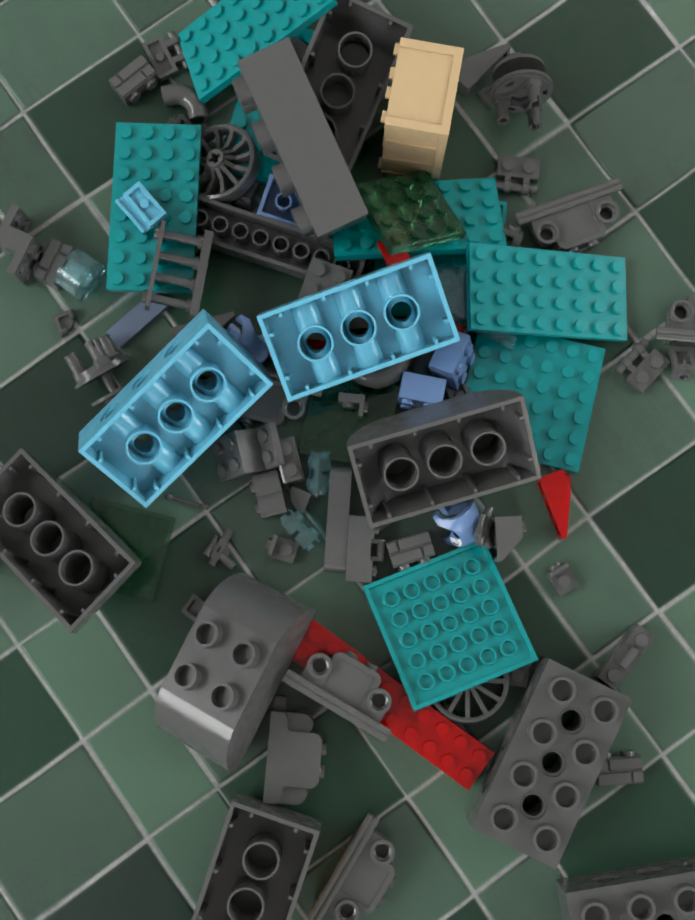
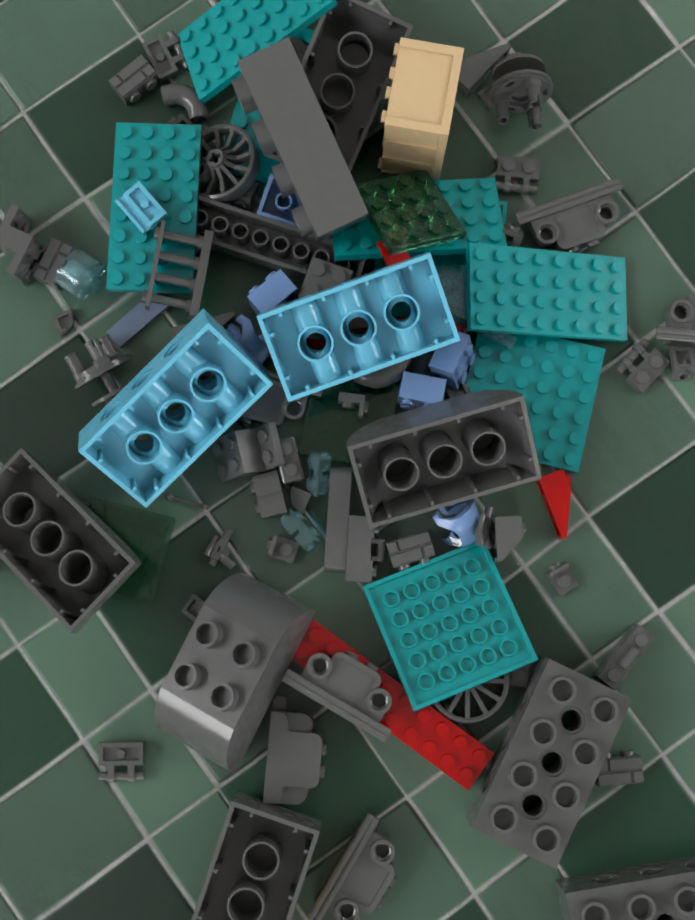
(121, 753): none -> dark grey plate
(272, 293): none -> medium blue brick

